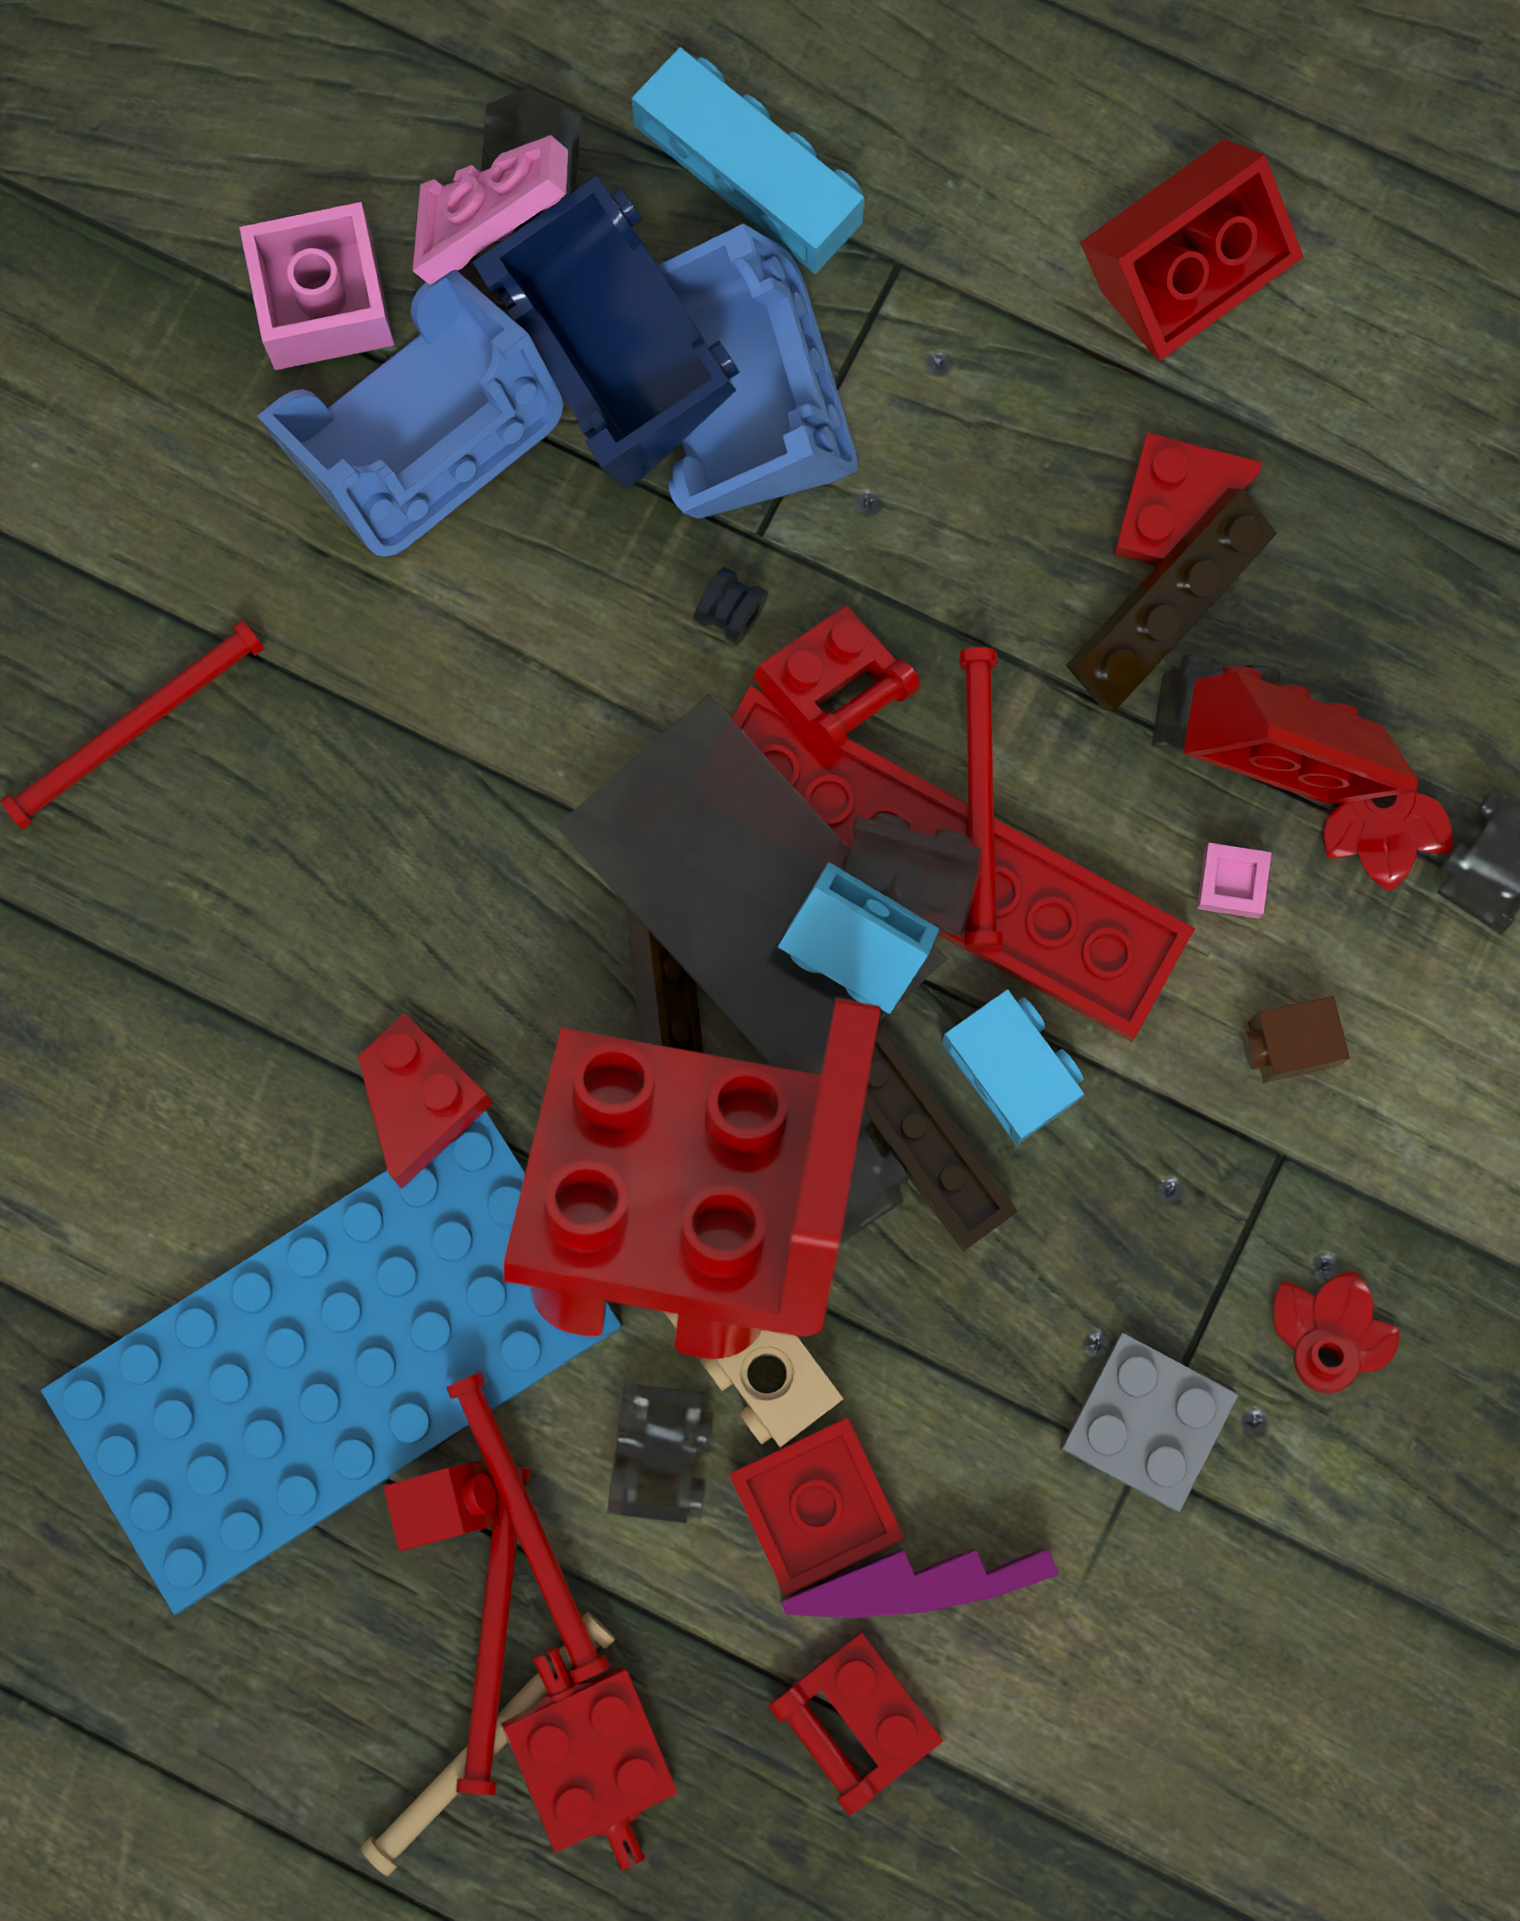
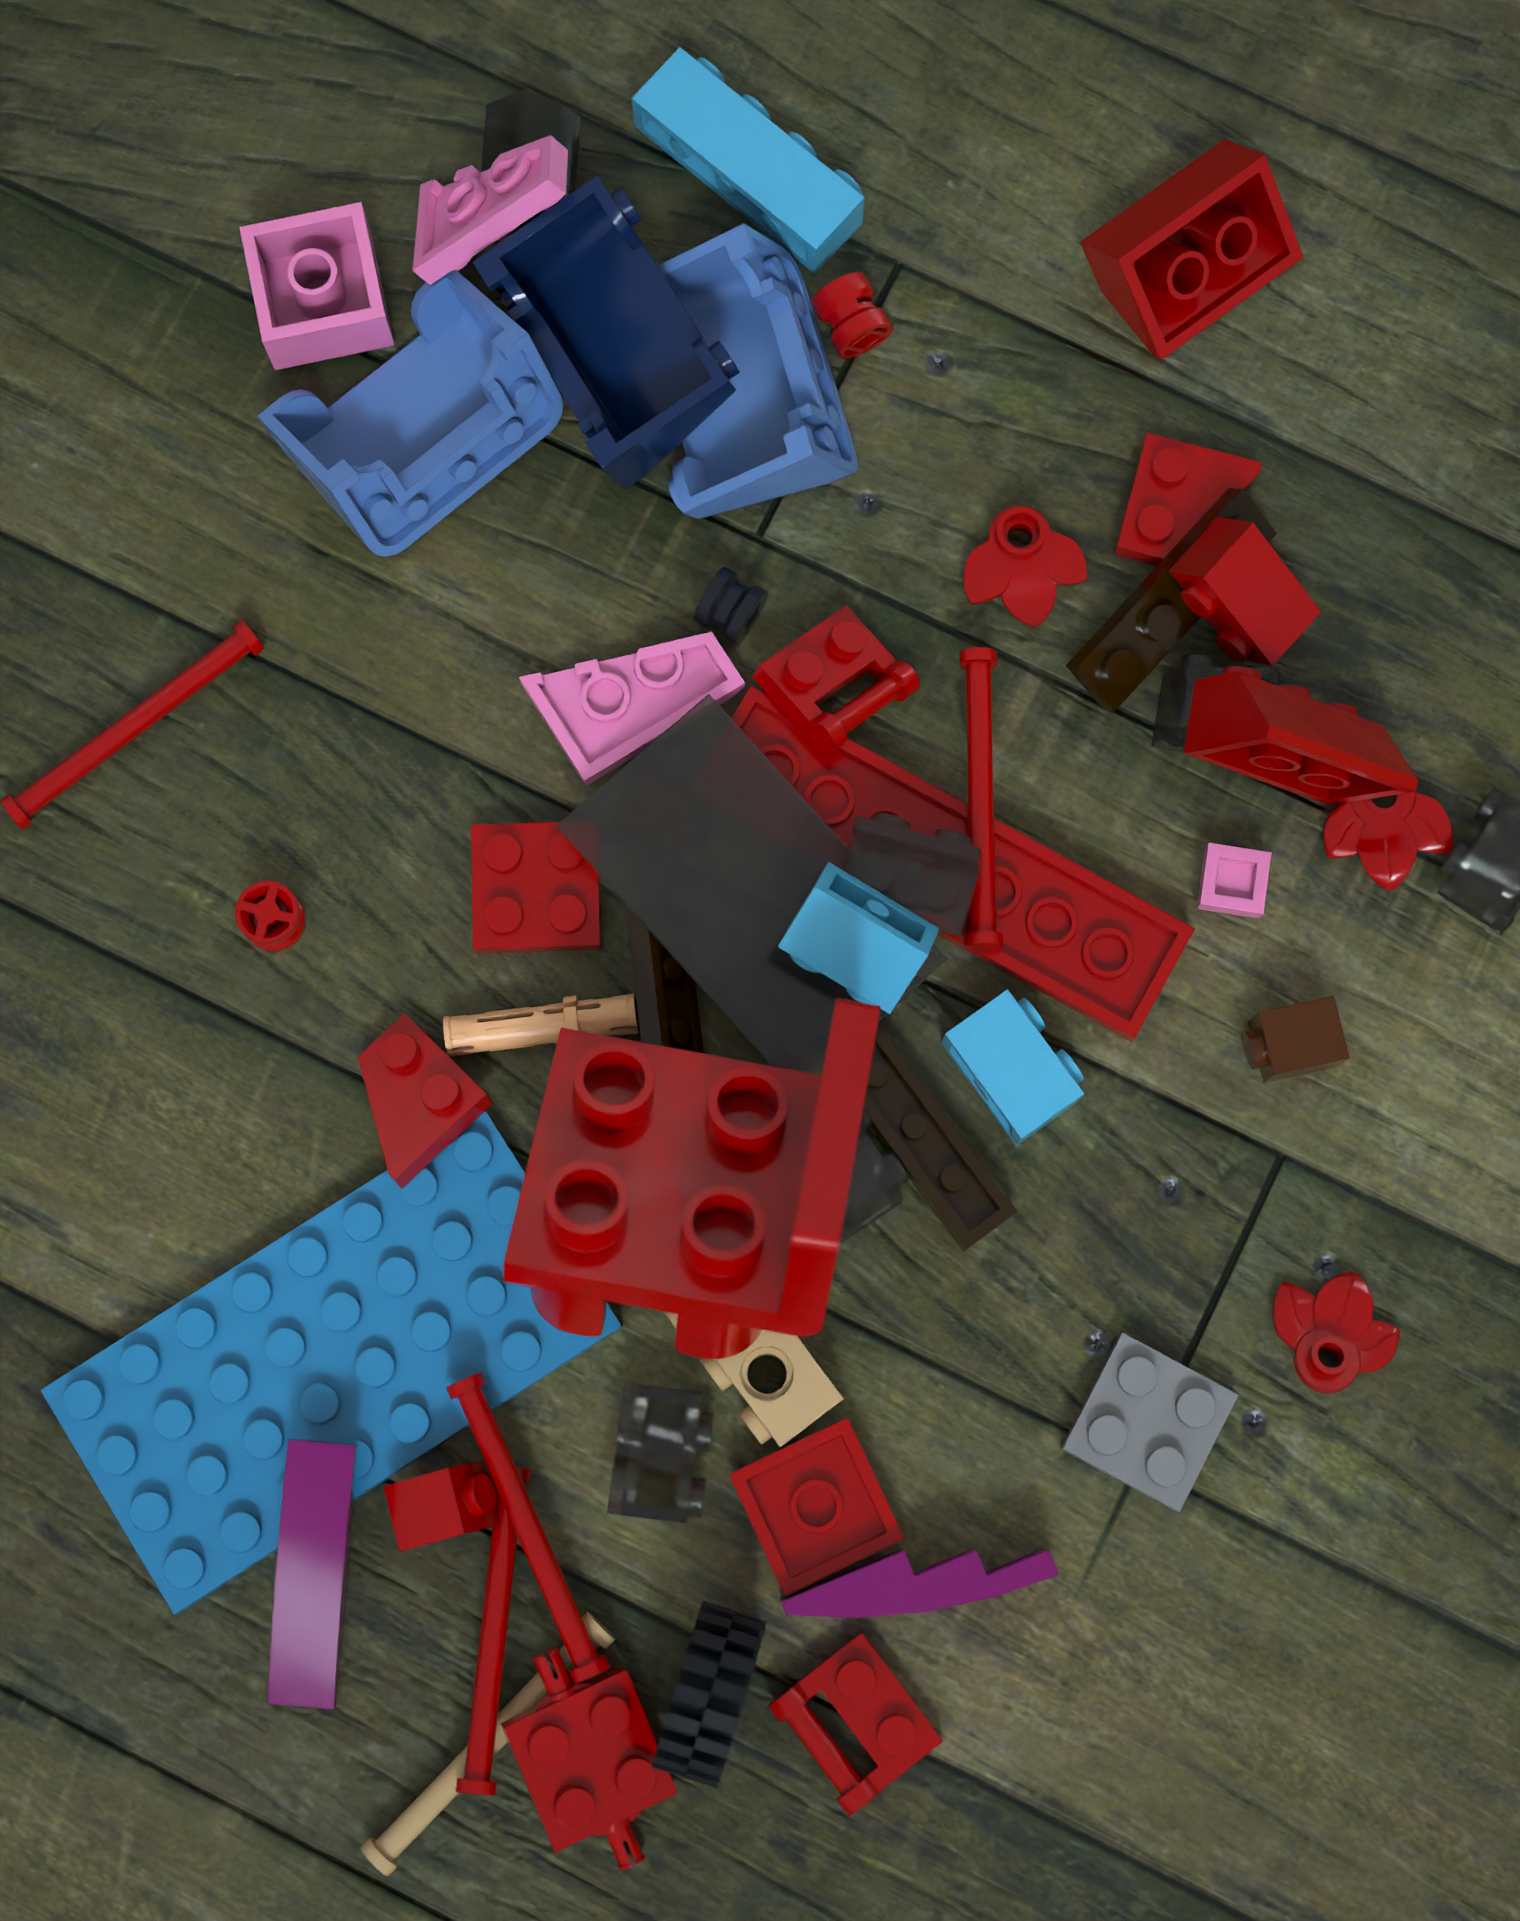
(258, 910): none -> red wheel
(311, 1573): none -> magenta slope
(531, 891): none -> red plate
(539, 1024): none -> light nougat pin
(623, 704): none -> bright pink wing
(709, 1694): none -> black tyre
(853, 317): none -> red wheel
(1026, 574): none -> red plate
(1244, 591): none -> red brick

